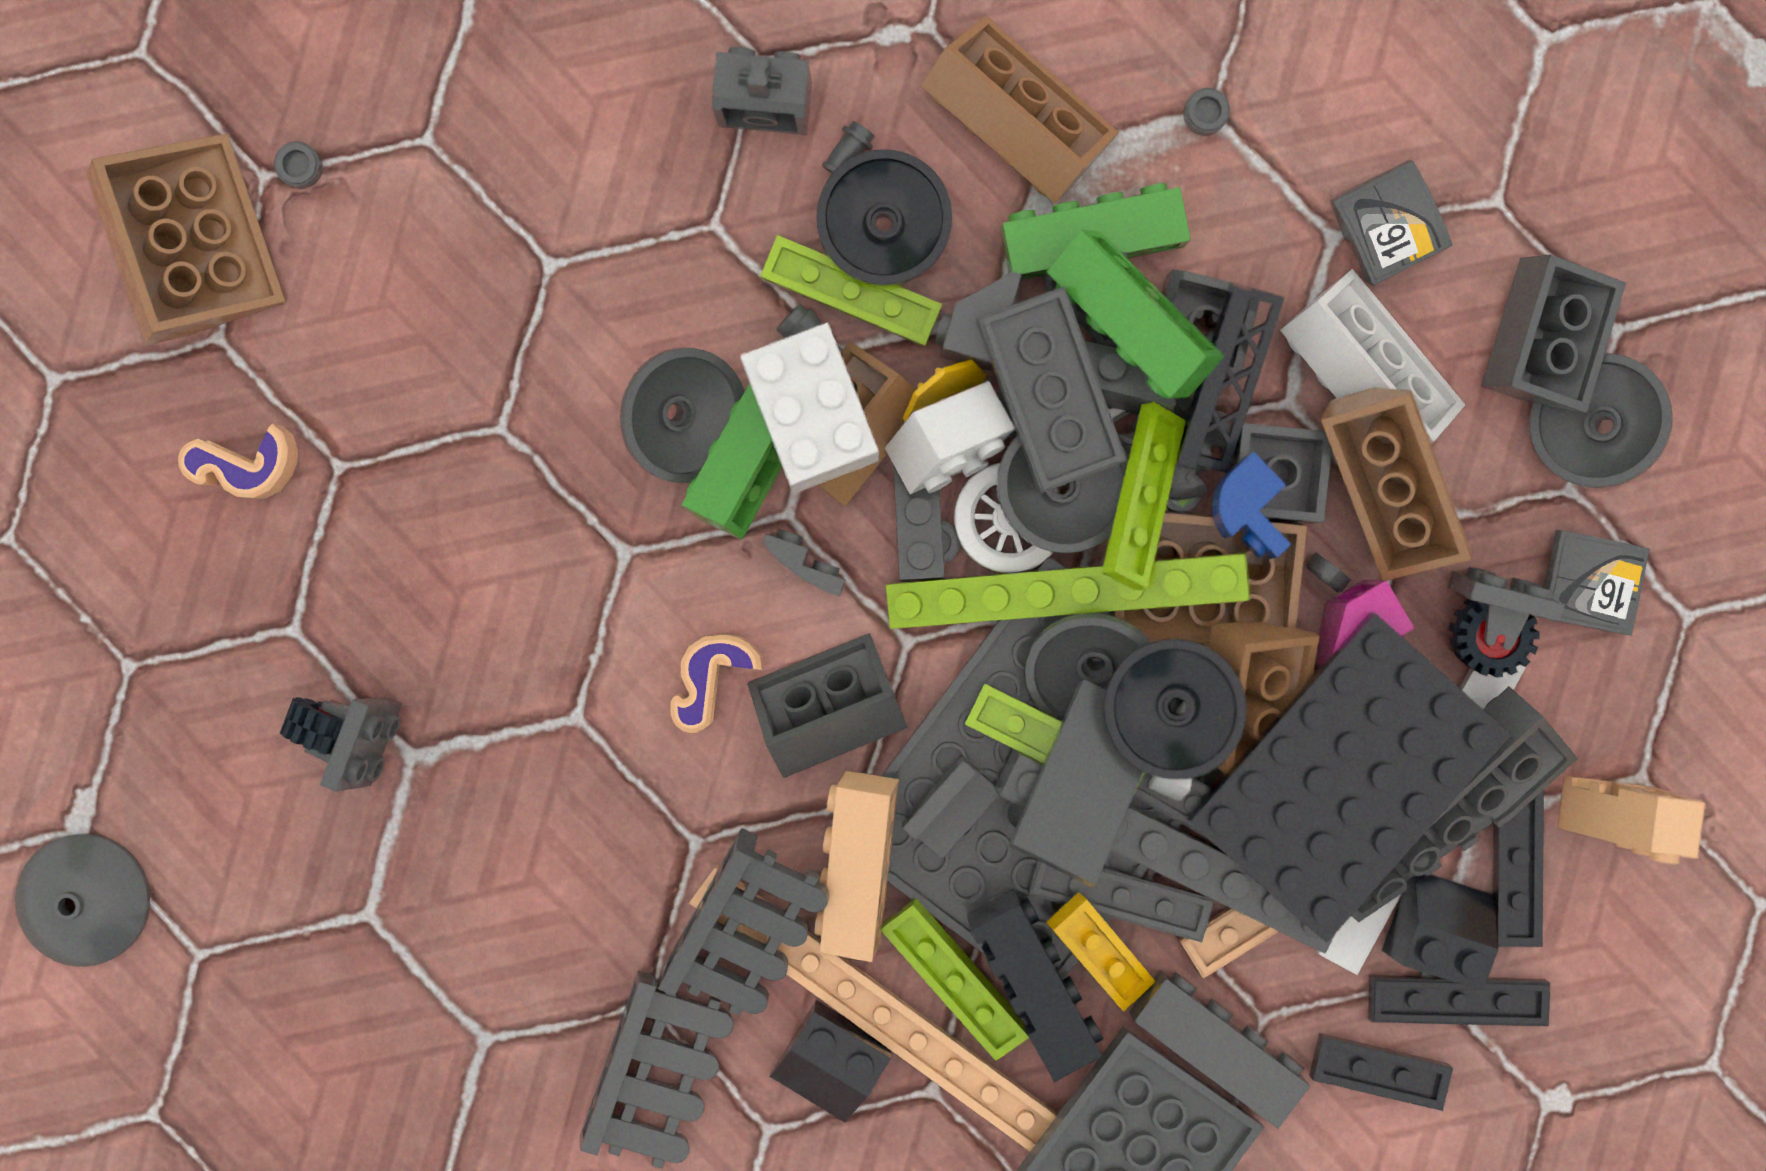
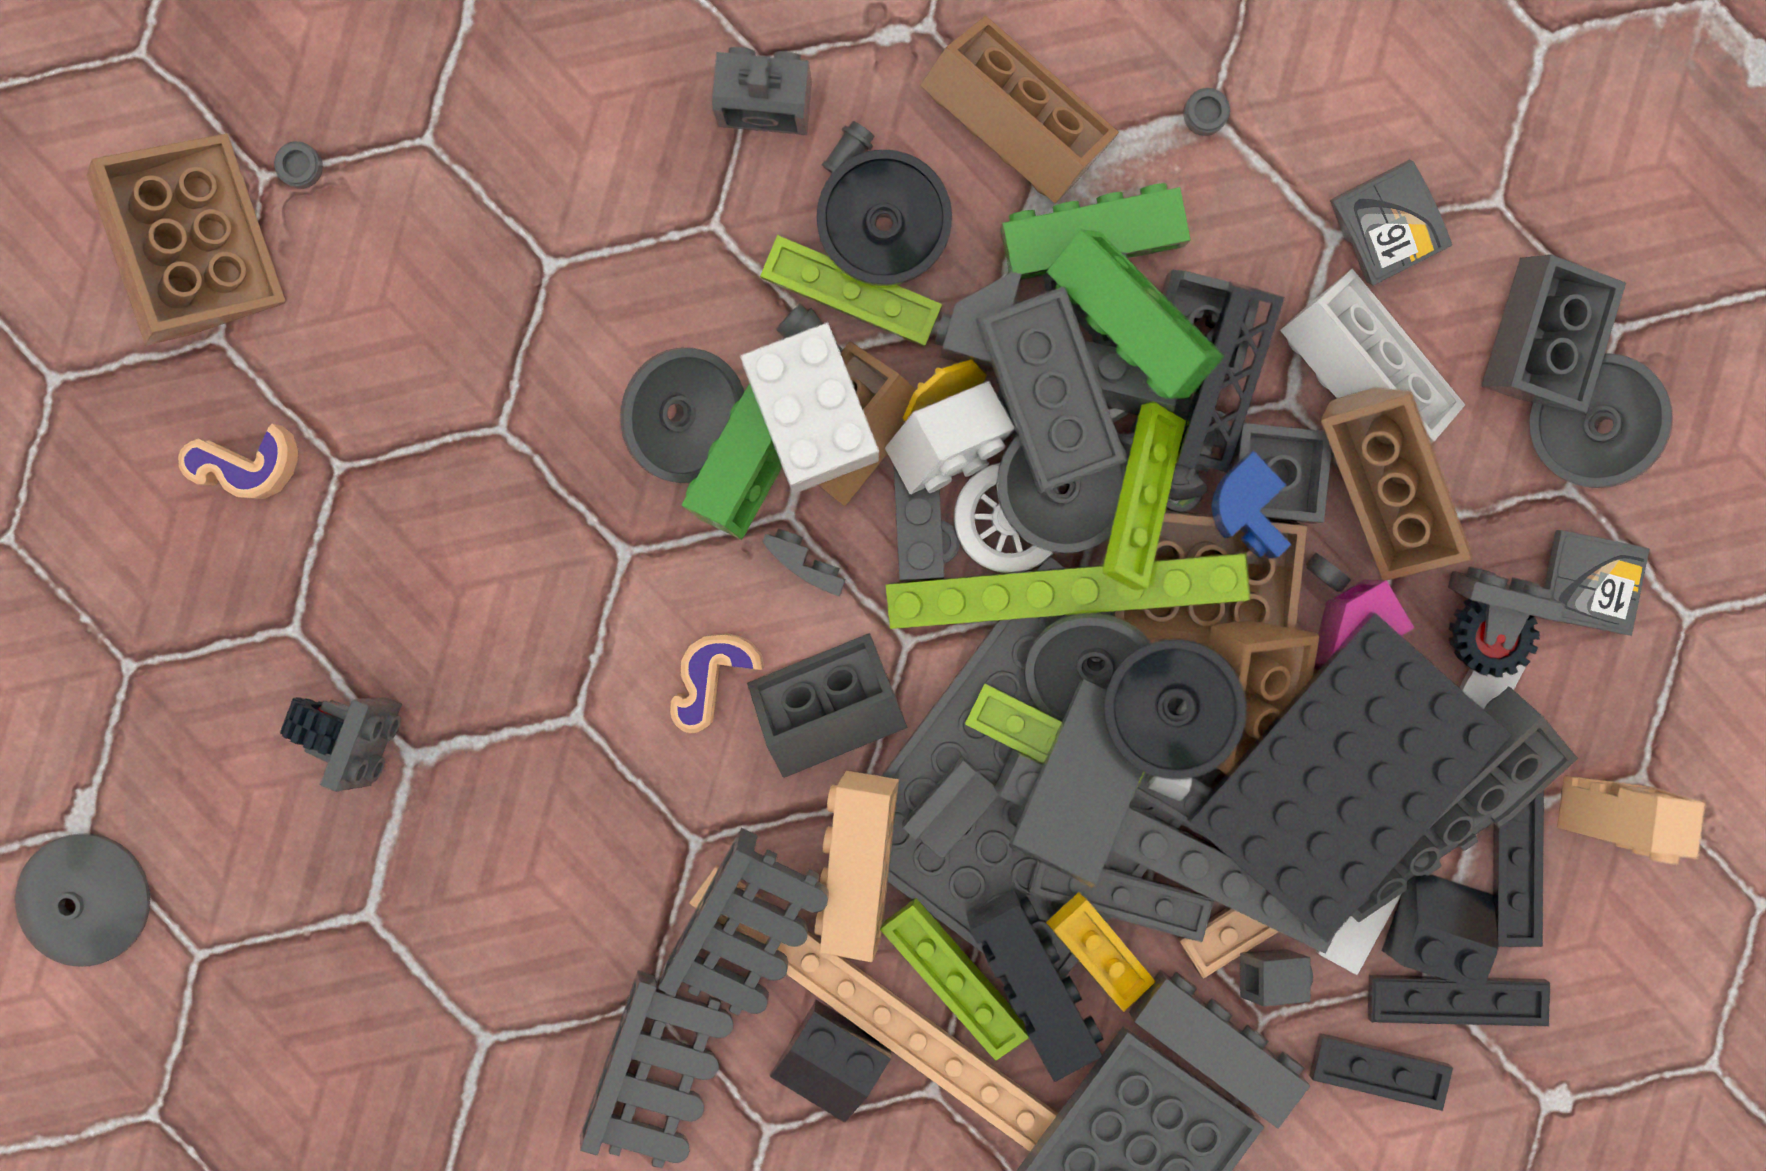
(1275, 977): none -> dark grey brick

